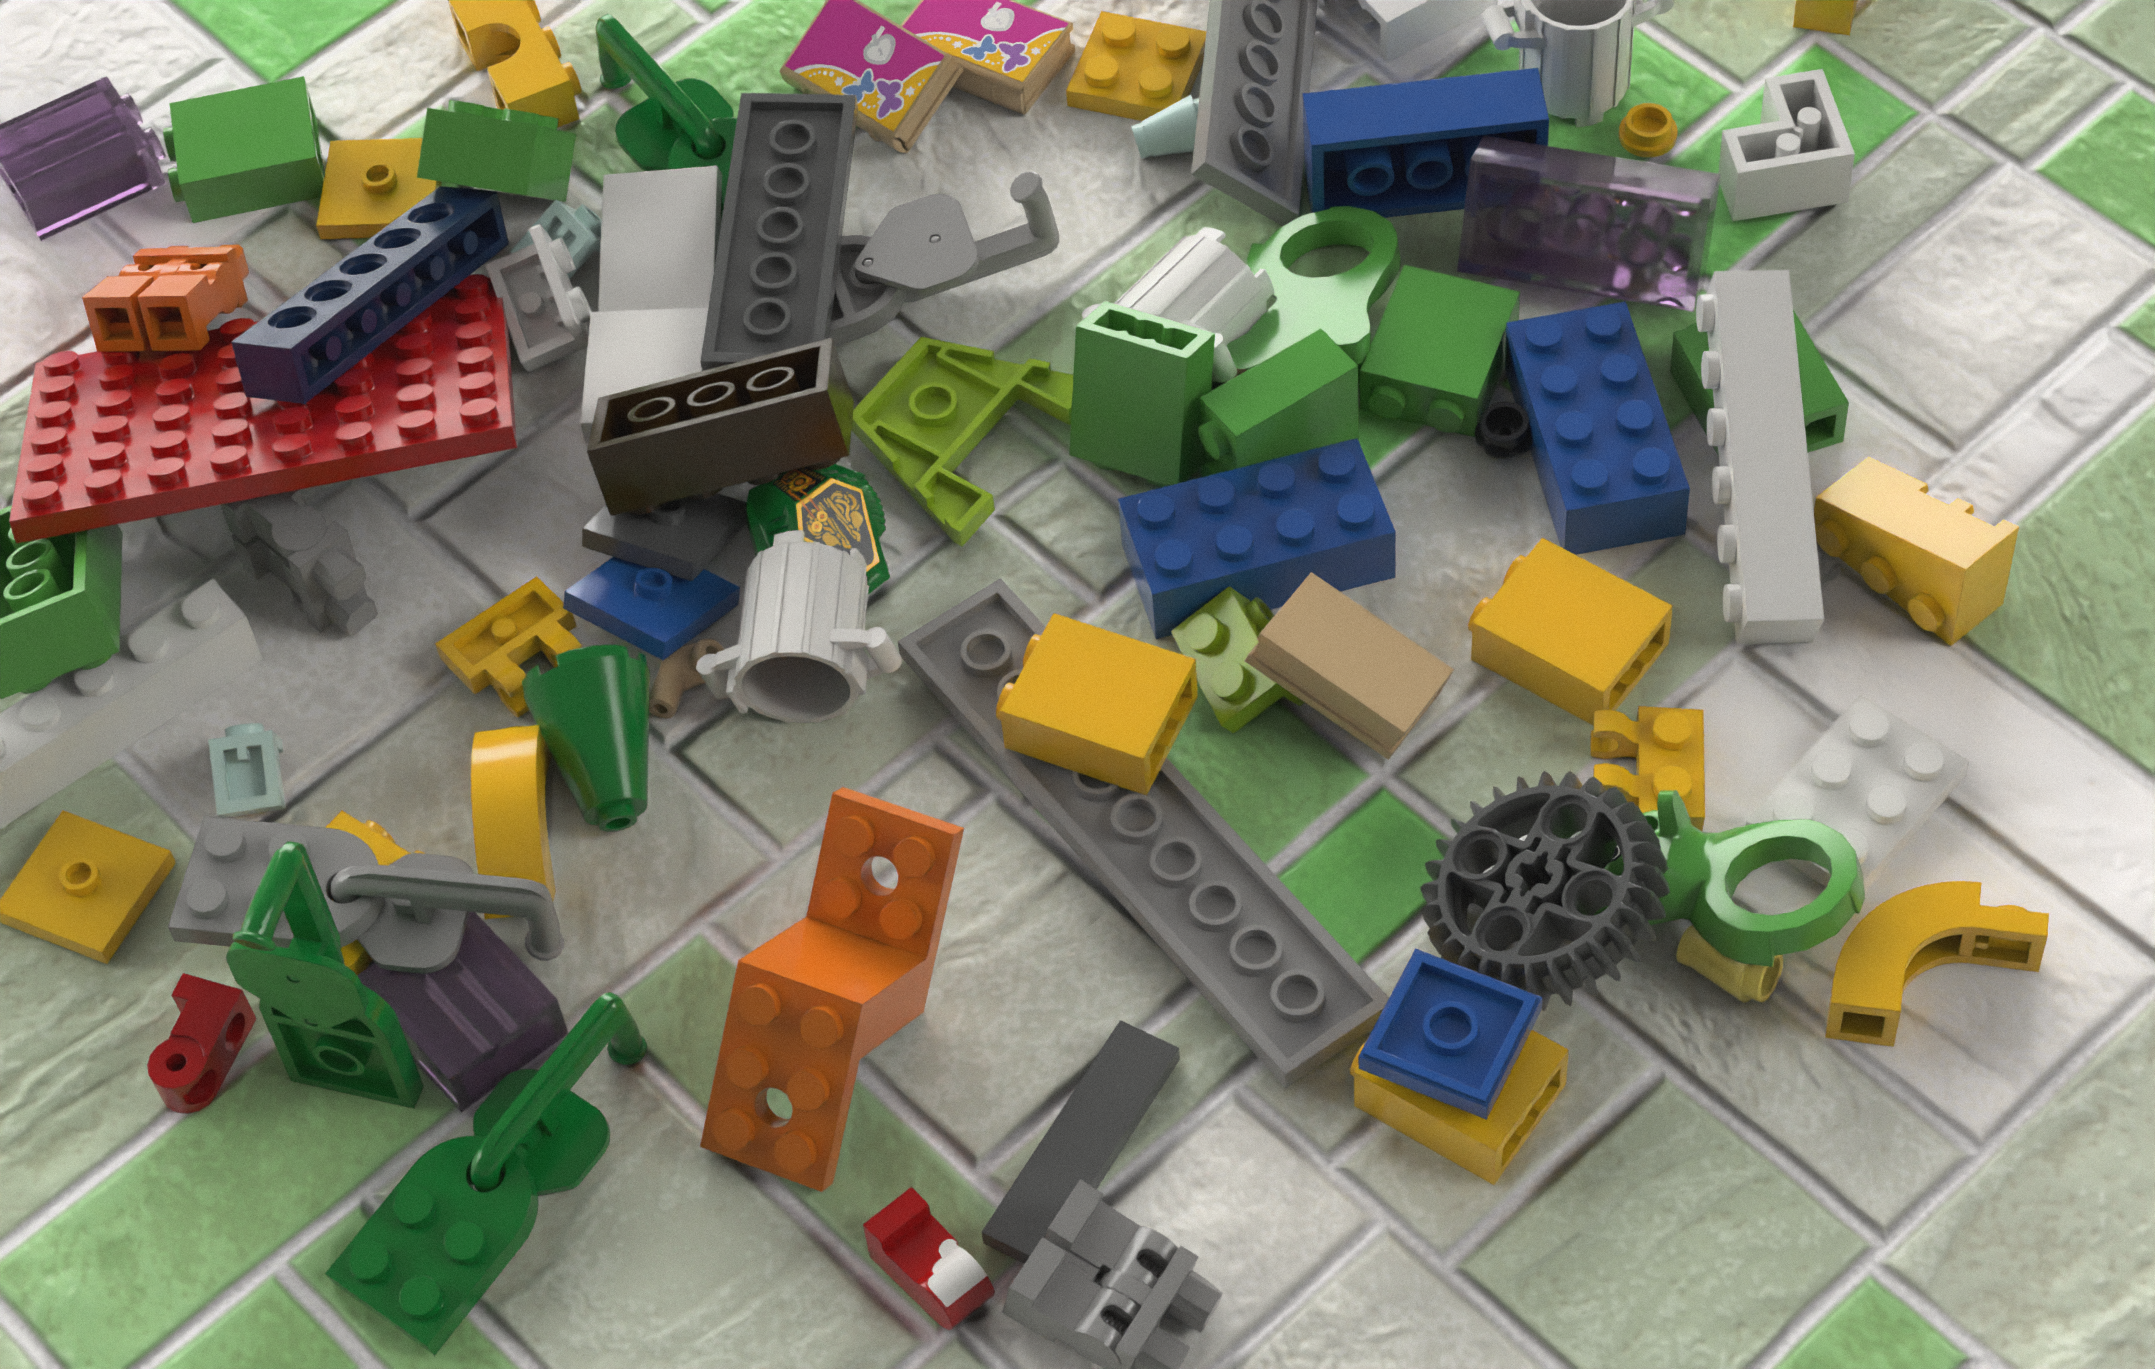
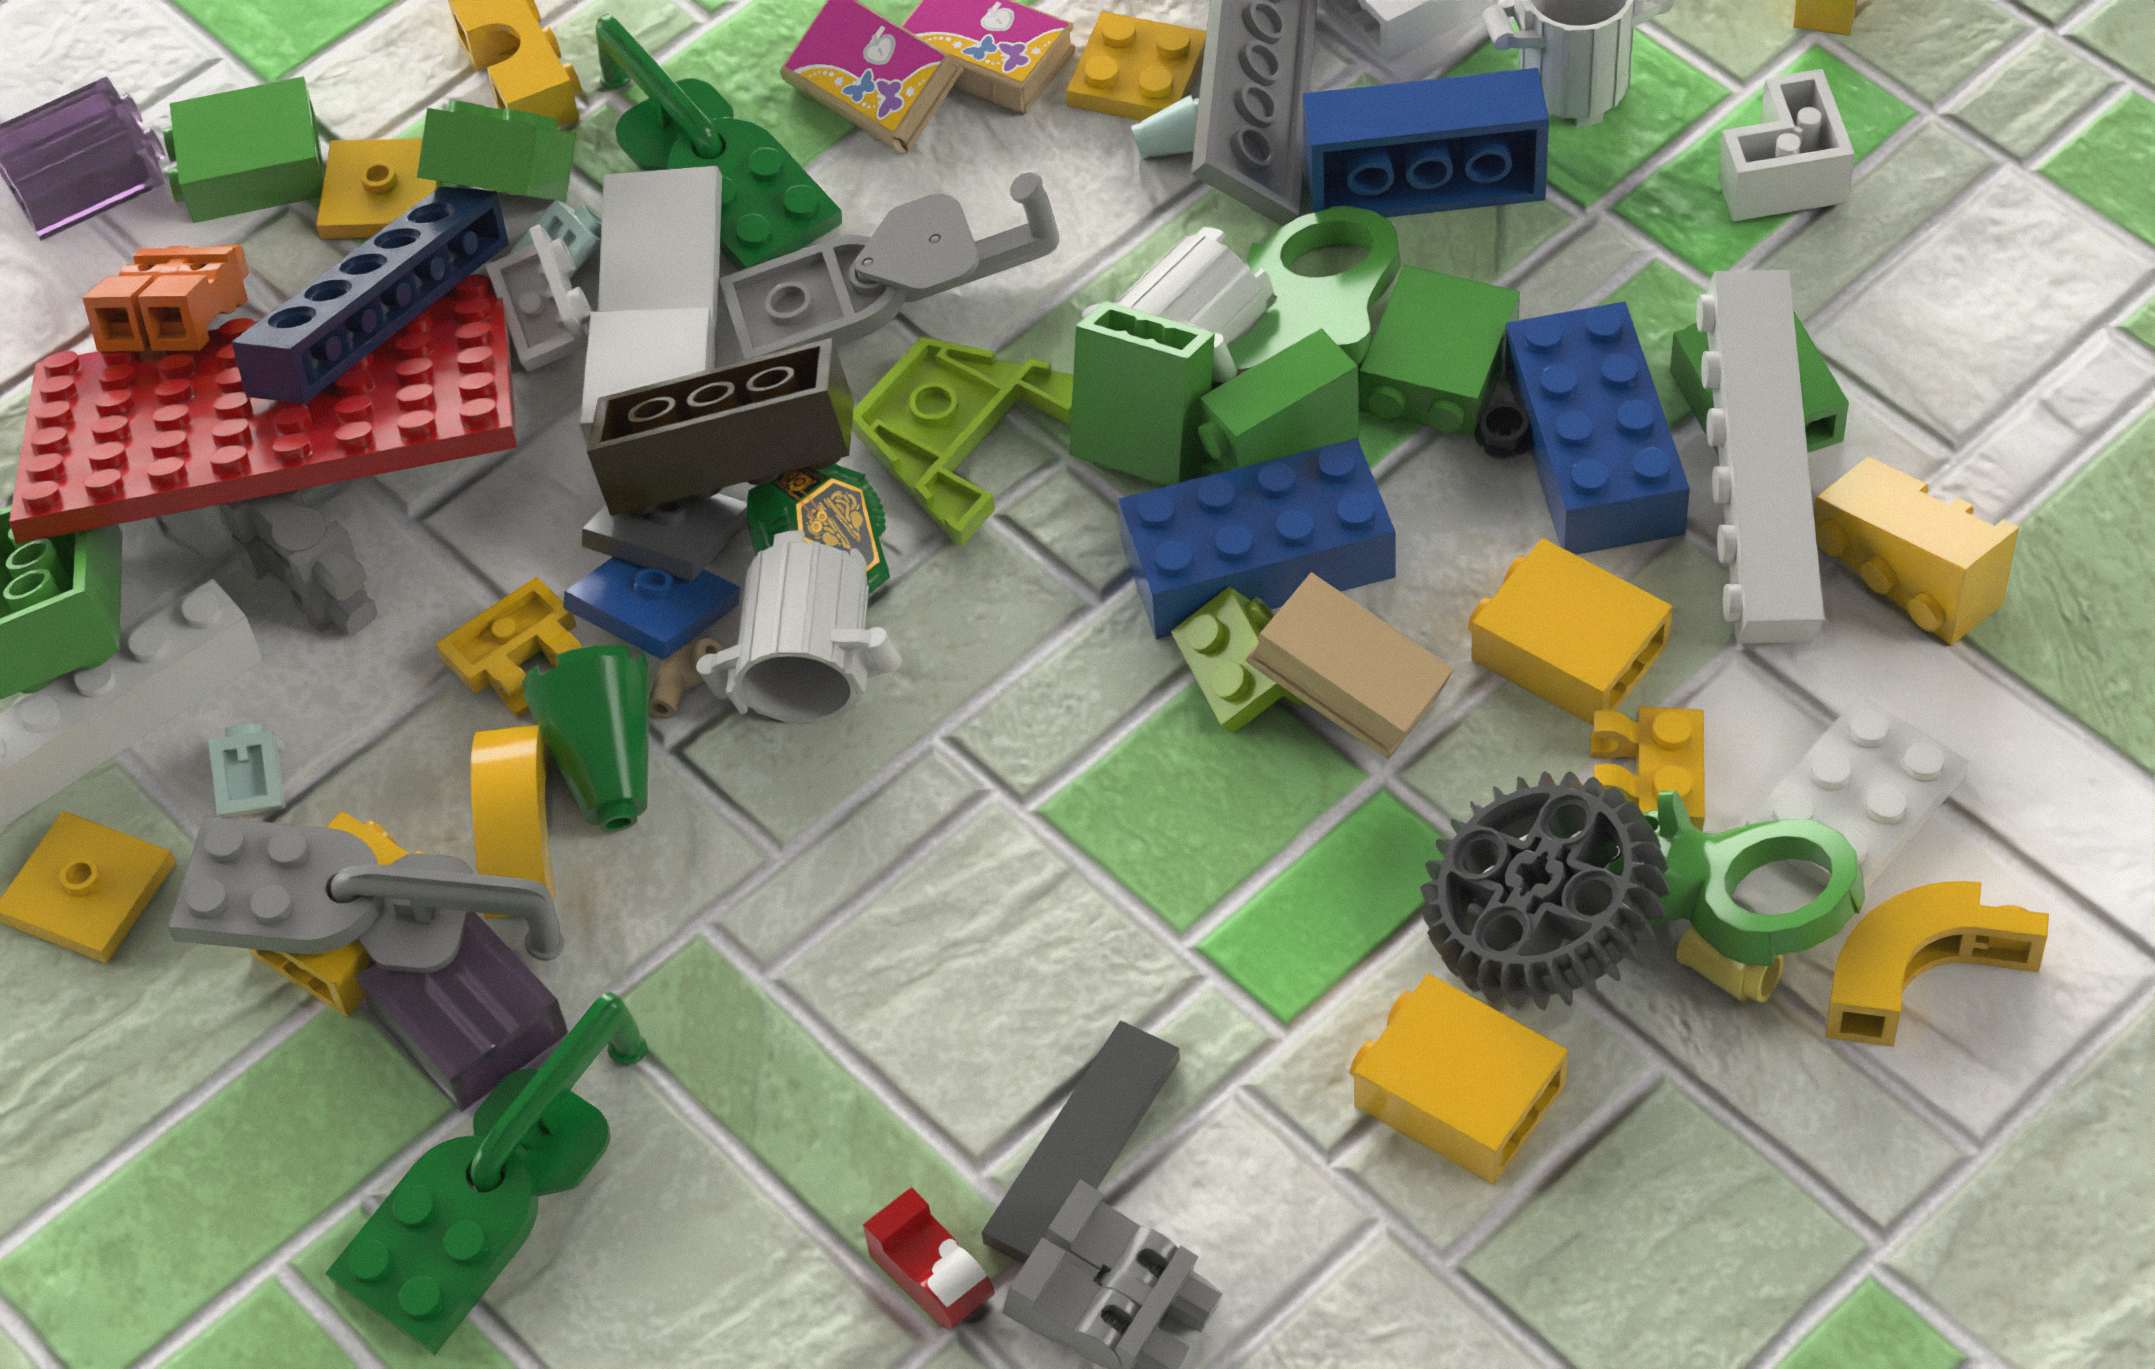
(201, 1044): red leg -> none
(315, 1007): green plate -> none
(780, 225): dark grey plate -> none
(831, 989): orange bracket -> none
(1098, 703): yellow brick -> none
(1163, 858): light grey plate -> none
(1450, 1033): blue plate -> none
(1588, 223): clear purple brick -> none
(1648, 130): yellow plate -> none

